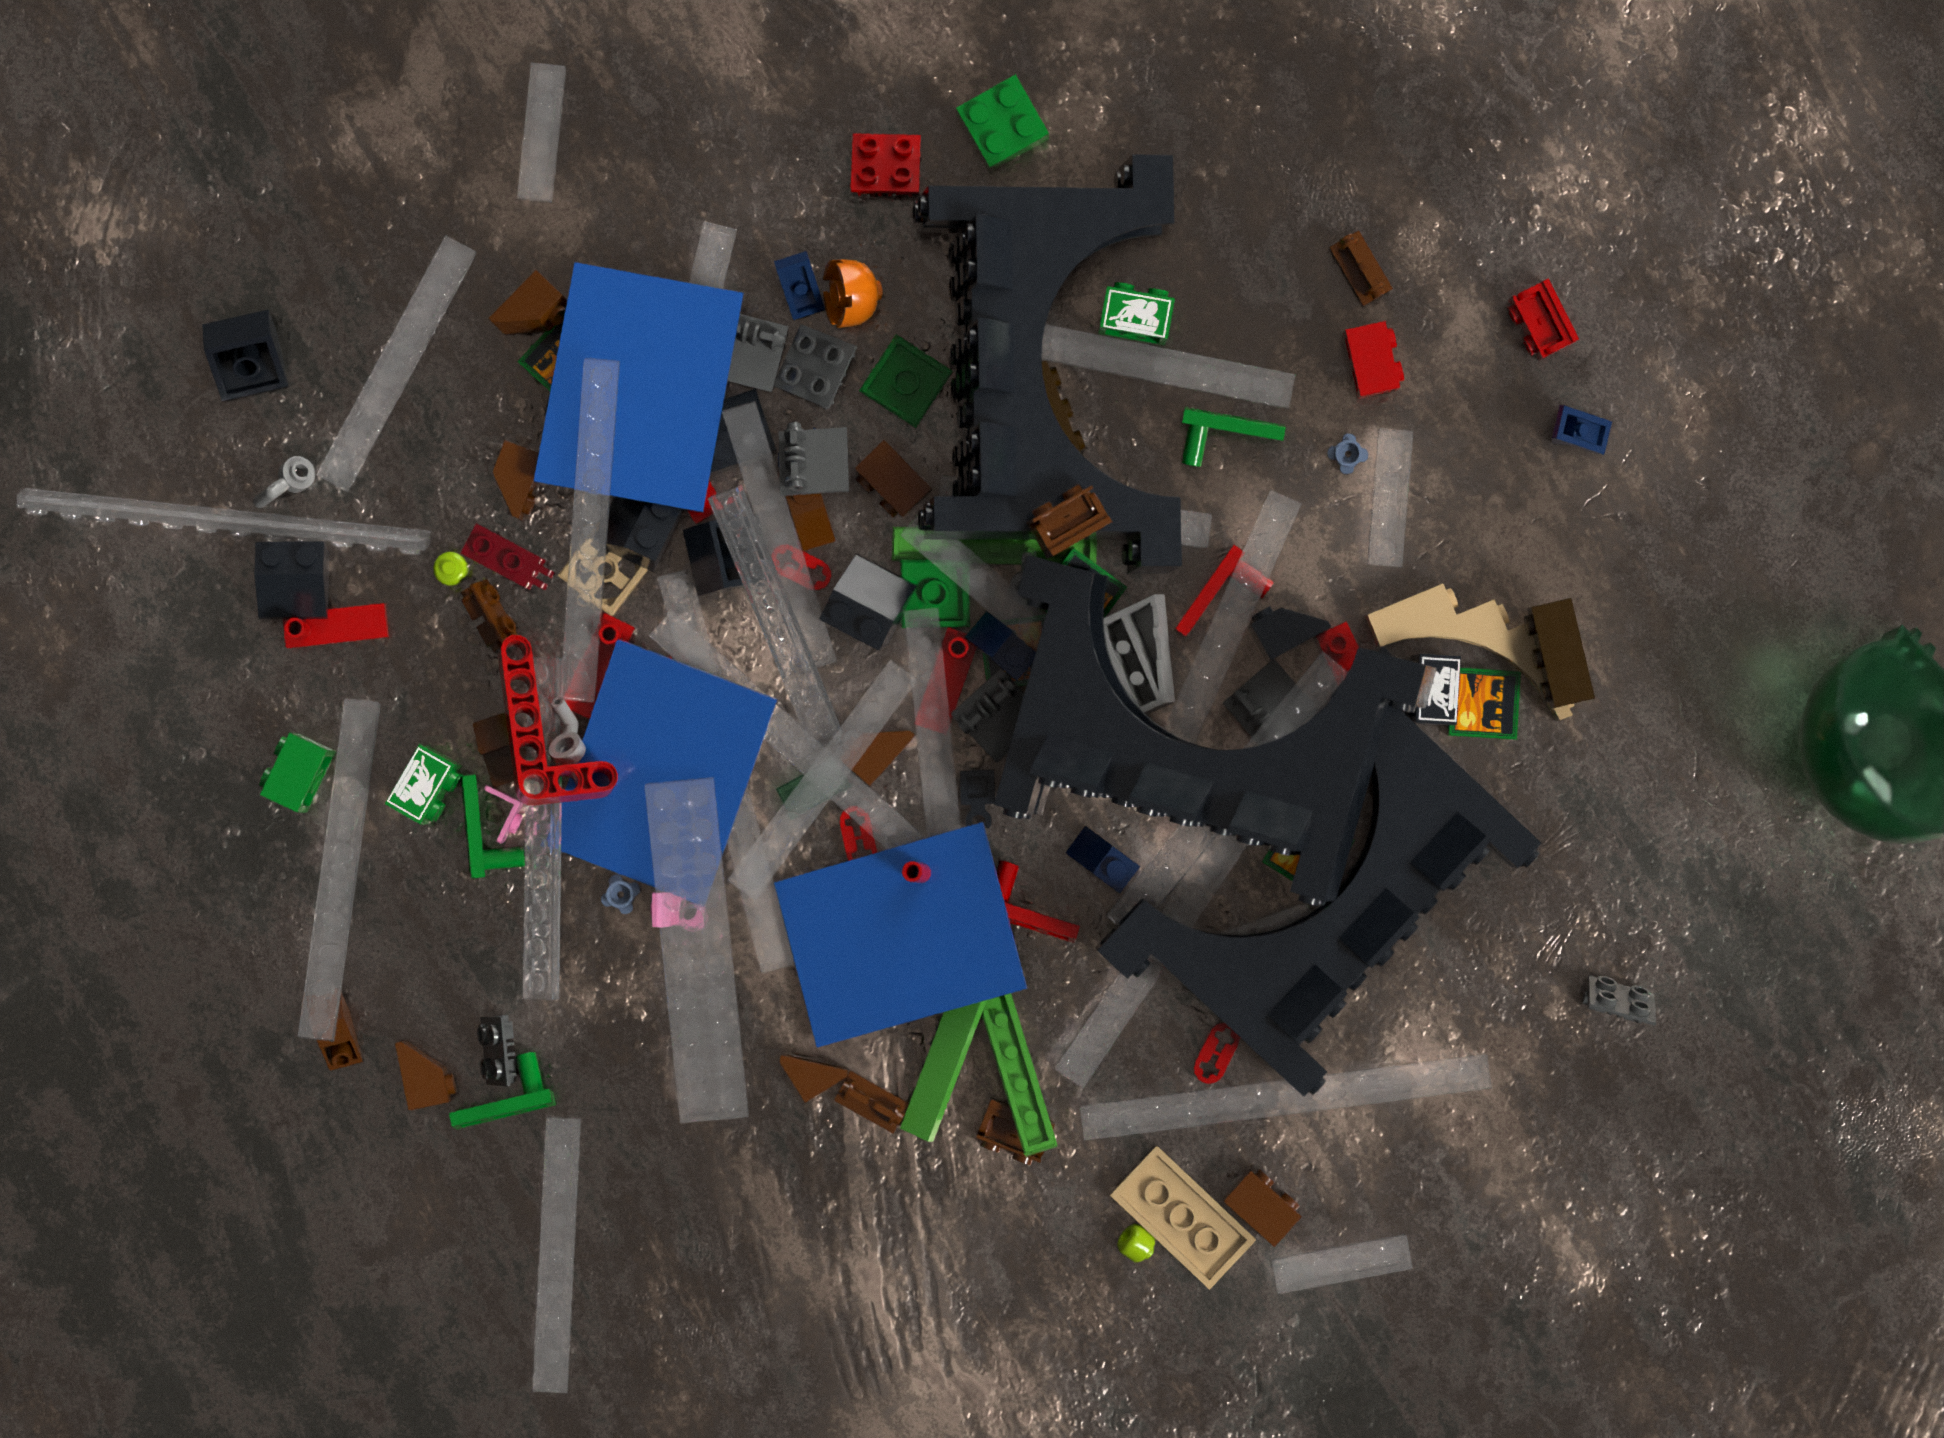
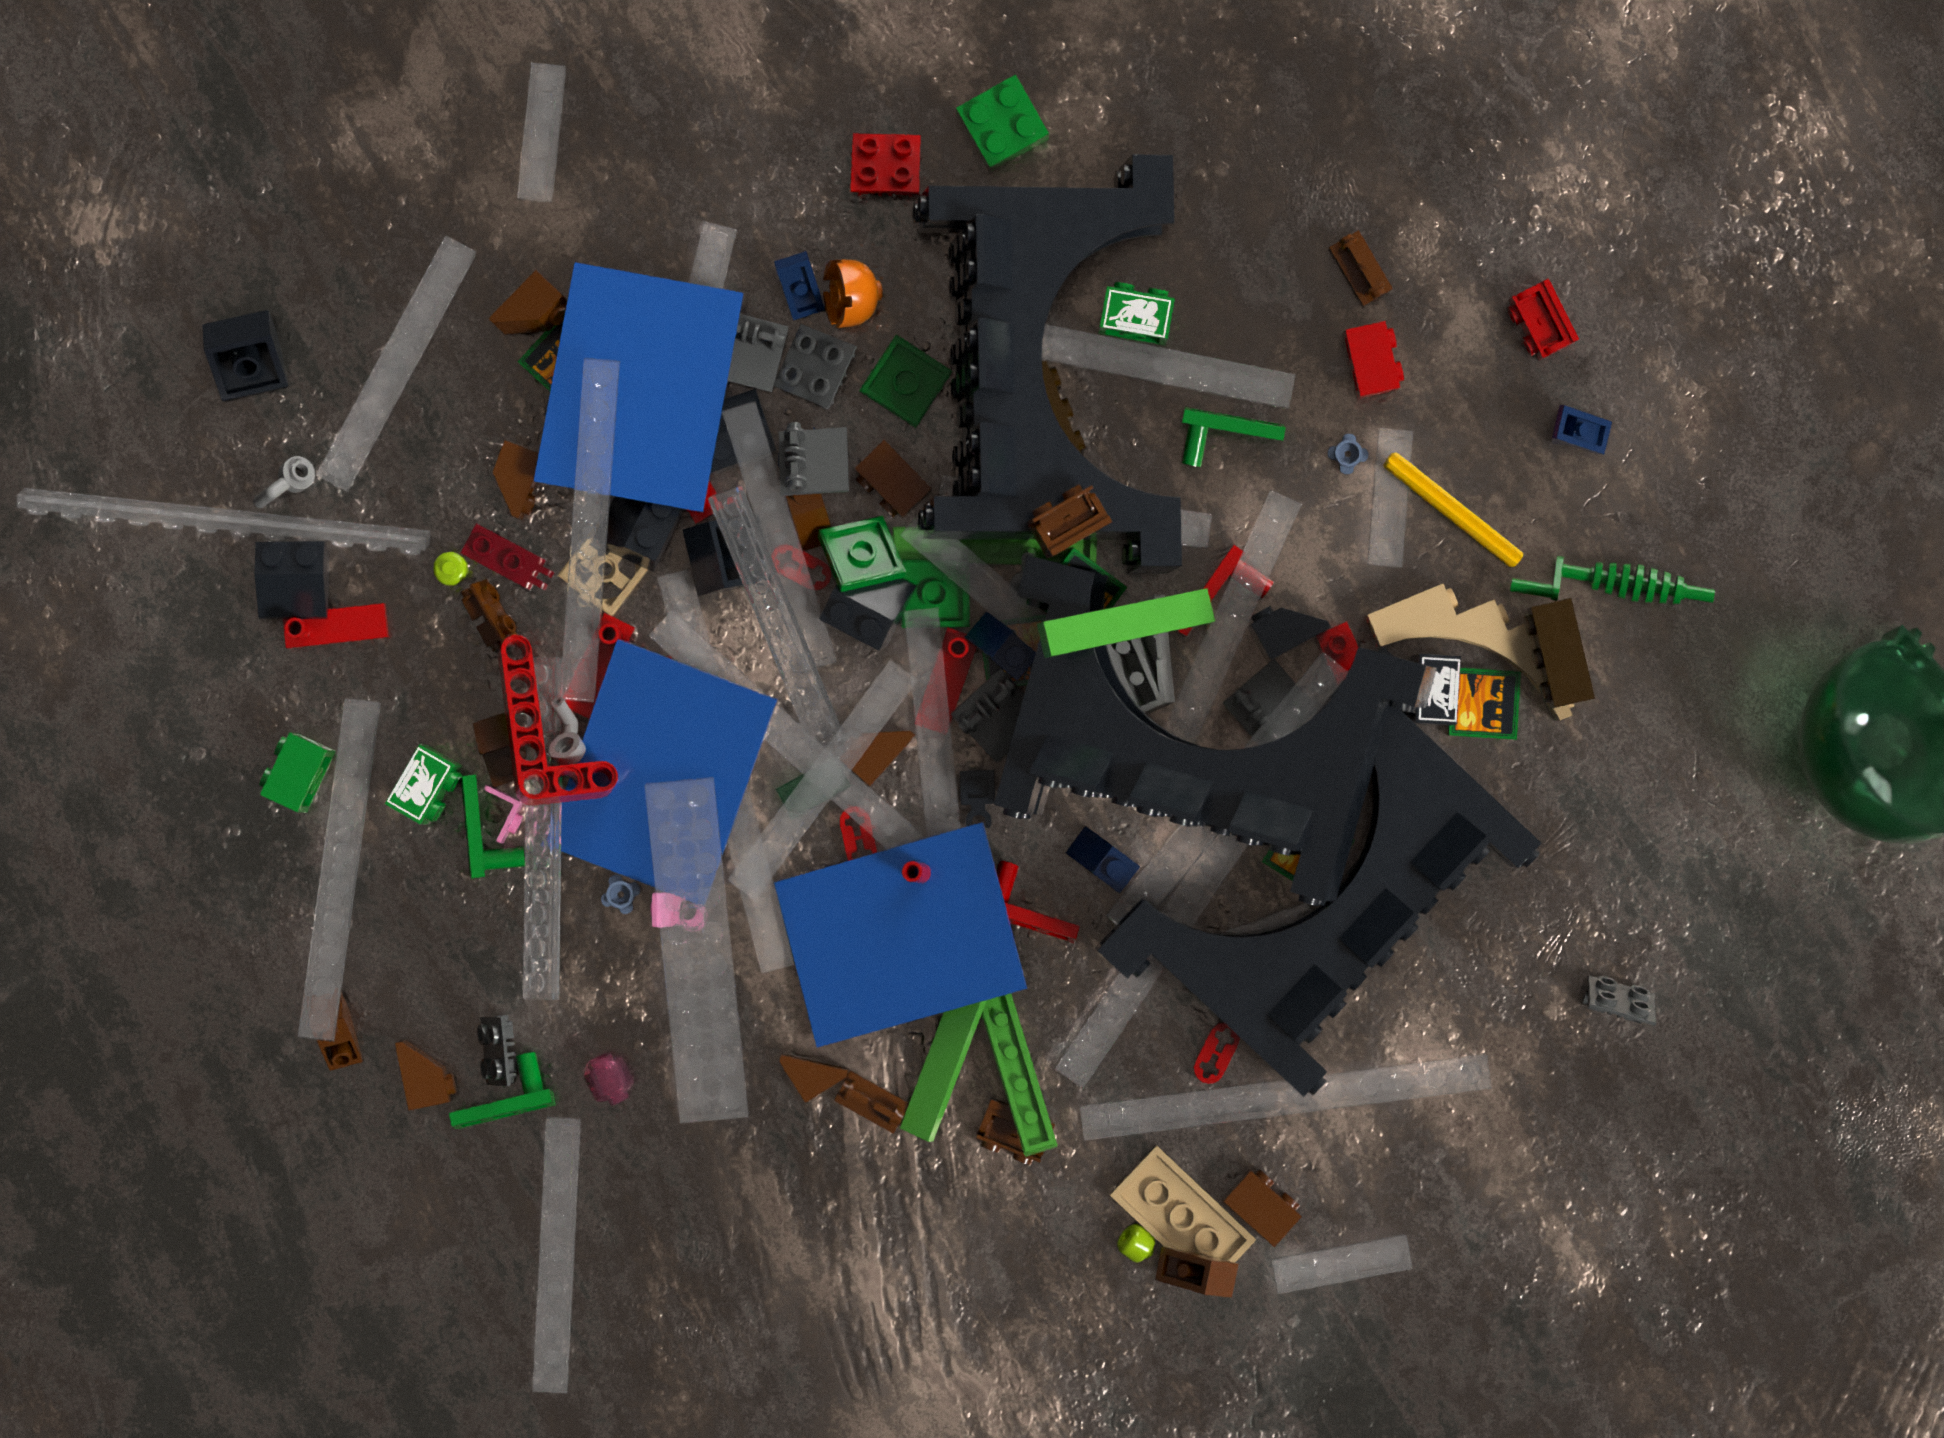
(608, 1078): none -> clear pink head
(861, 553): none -> green tile
(1125, 623): none -> bright green tile
(1196, 1272): none -> reddish brown slope
(1453, 509): none -> yellow axle
(1622, 580): none -> green piece

